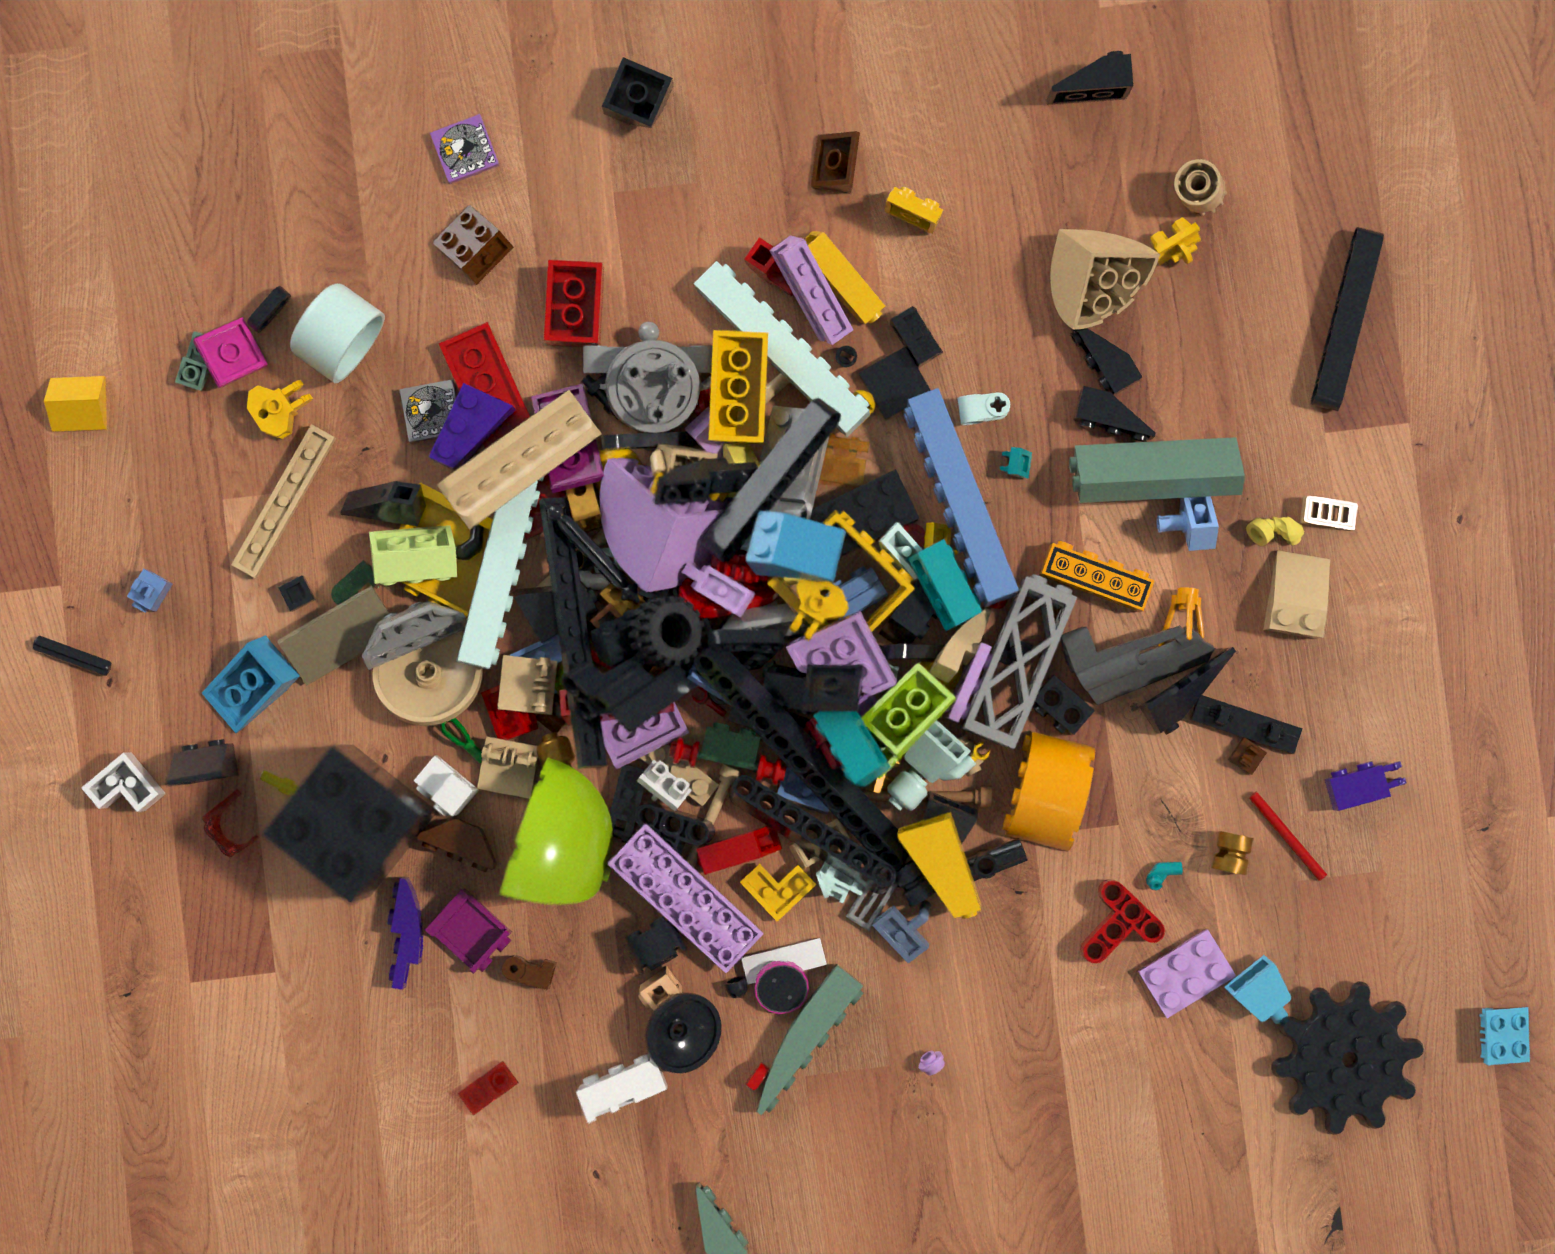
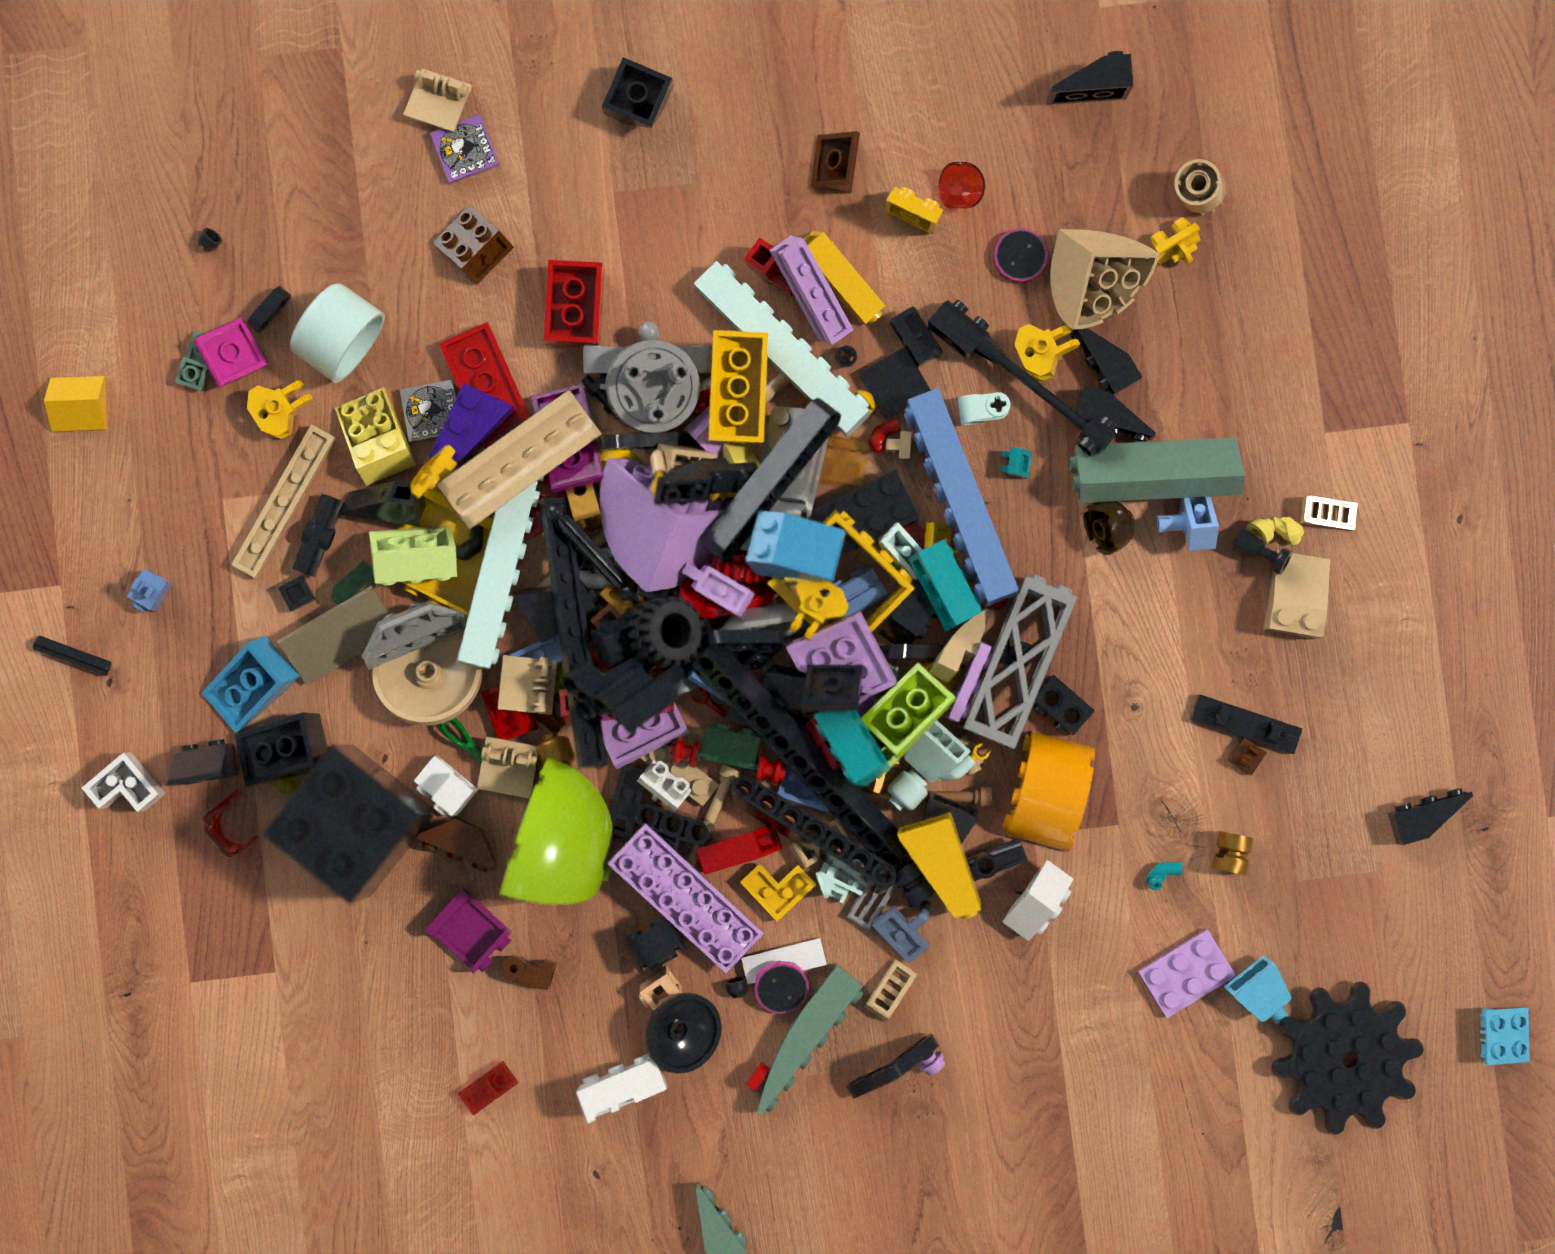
(209, 239): none -> black hinge
(281, 748): none -> black slope
(318, 535): none -> black piece
(375, 436): none -> light yellow slope
(408, 922): dark purple slope -> none
(434, 471): none -> yellow plate
(437, 100): none -> tan hinge
(876, 1009): none -> tan slope
(880, 433): none -> red arm
(894, 1069): none -> black beam
(900, 446): none -> tan tile
(961, 185): none -> clear red helmet
(972, 337): none -> black bar
(1020, 255): none -> black tile
(1039, 901): none -> white brick
(1043, 346): none -> yellow hinge
(1097, 577): light orange brick -> none
(1110, 526): none -> dark brown cylinder
(1122, 669): dark grey panel -> none
(1125, 924): red beam -> none
(1176, 701): black wedge -> none
(1189, 601): light orange plant -> none
(1252, 546): none -> black piece
(1288, 836): red bar -> none
(1347, 319): black beam -> none
(1361, 785): dark purple hinge -> none
(1423, 820): none -> black slope

